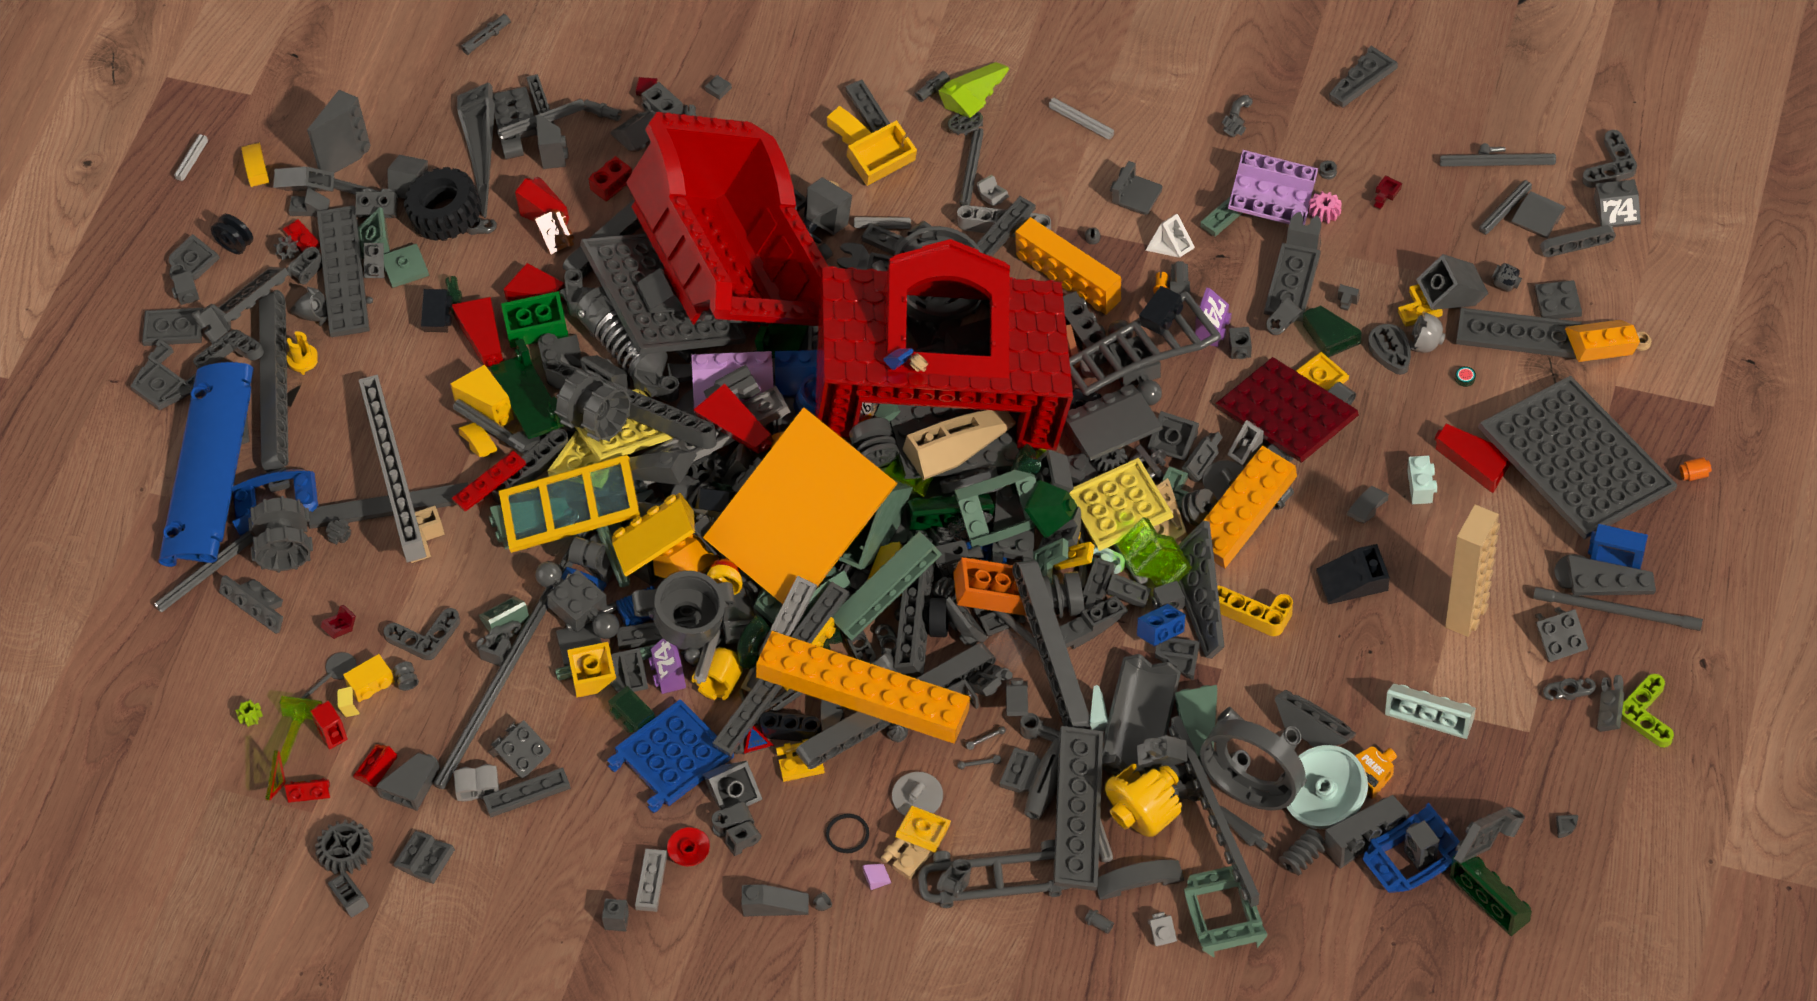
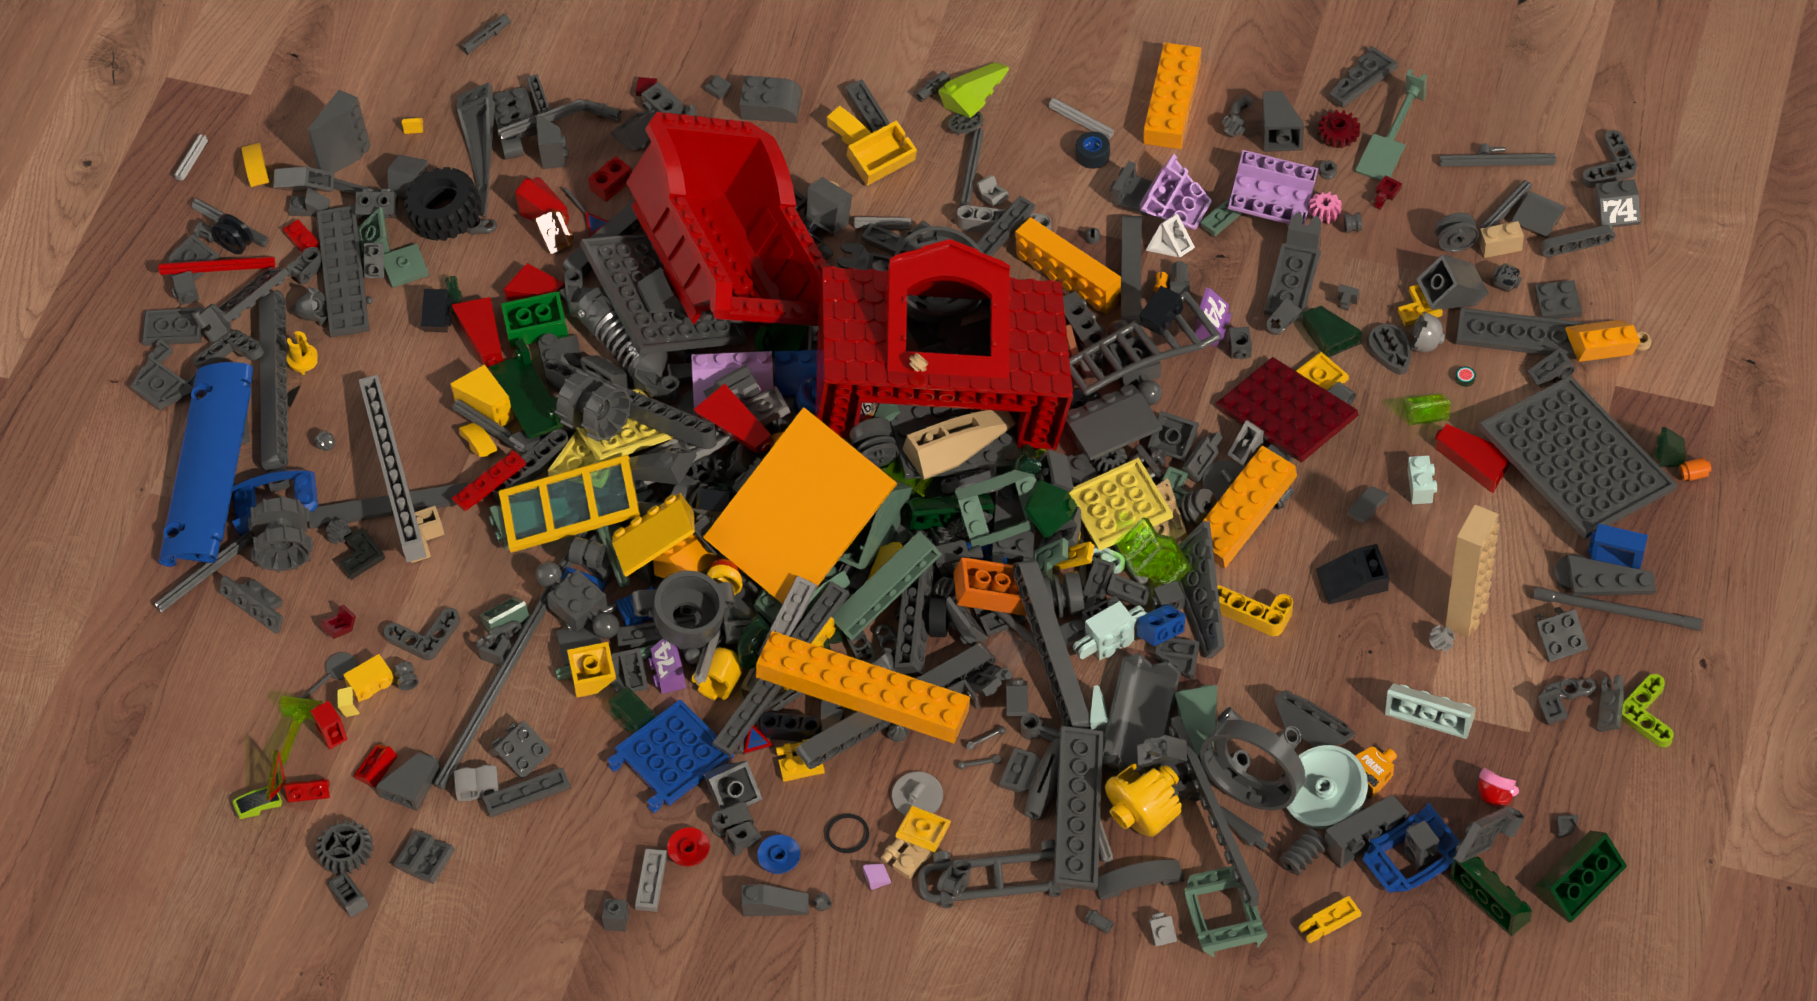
(204, 231): none -> dark grey bush
(214, 214): none -> dark grey axle
(216, 265): none -> red axle
(249, 713): lime gear -> none
(253, 802): none -> slope
(292, 247): dark grey gear -> none
(324, 441): none -> dark grey plate
(365, 556): none -> pearl dark grey plate
(412, 125): none -> yellow slope
(593, 222): none -> piece
(770, 99): none -> dark grey brick
(779, 846): none -> blue dish
(898, 357): blue slope -> none
(1092, 150): none -> black wheel
(1108, 631): none -> light aqua brick
(1131, 268): none -> dark grey beam
(1172, 95): none -> light orange brick
(1176, 193): none -> lavender wedge
(1280, 124): none -> dark grey slope
(1331, 919): none -> yellow hinge
(1339, 129): none -> dark red gear
(1353, 222): none -> dark grey wheel
(1383, 152): none -> sand green piece
(1427, 408): none -> clear neon green slope
(1441, 638): none -> light grey gear
(1456, 232): none -> dark grey wheel
(1496, 789): none -> piece
(1501, 239): none -> tan brick
(1552, 366): none -> dark grey plate
(1552, 706): none -> dark grey bracket
(1581, 875): none -> dark green slope
(1670, 449): none -> clear green slope

